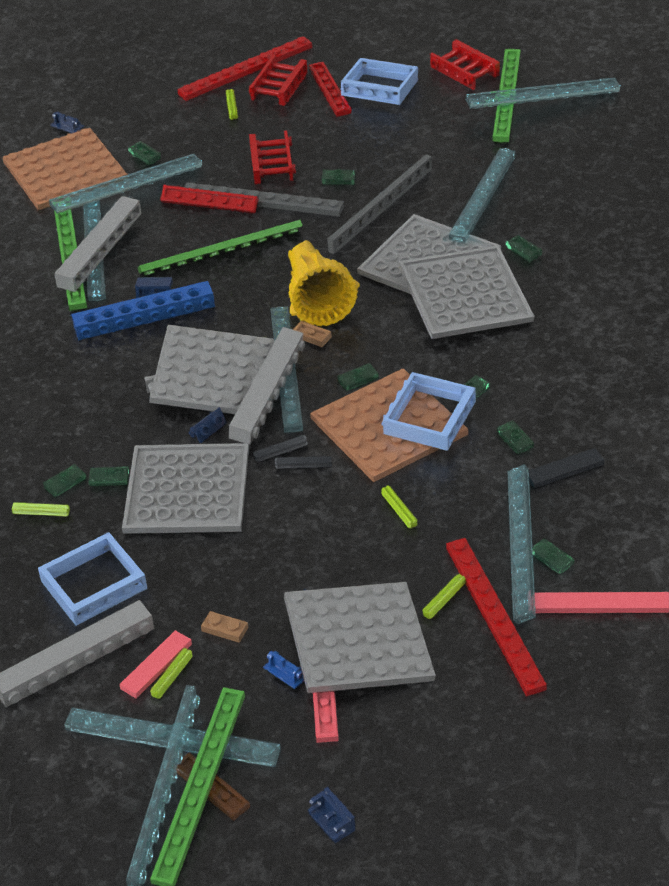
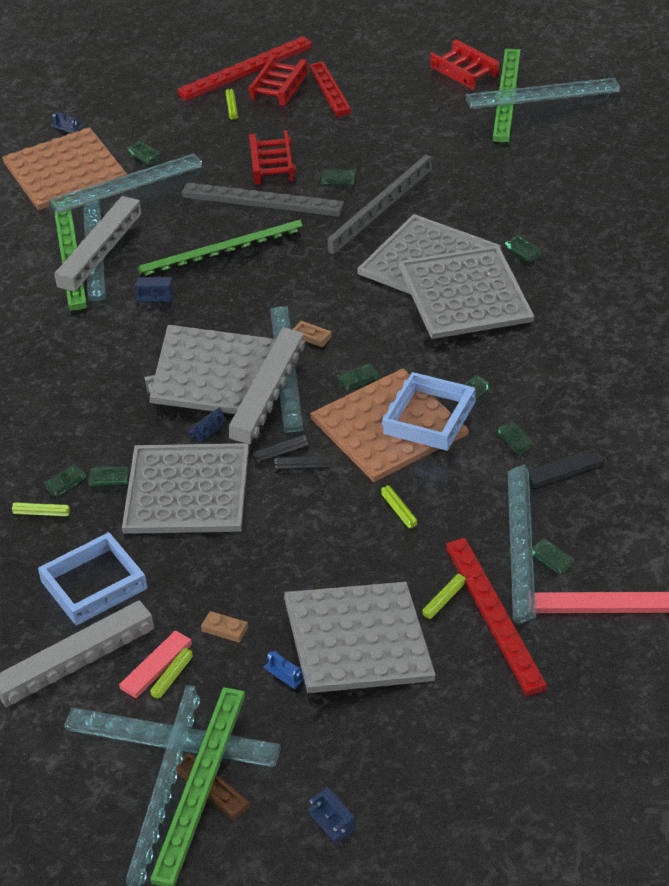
(143, 310): blue brick -> none
(209, 199): red tile -> none
(319, 287): yellow cone -> none
(325, 716): coral tile -> none
(353, 88): light blue window -> none
(482, 195): clear light blue plate -> none

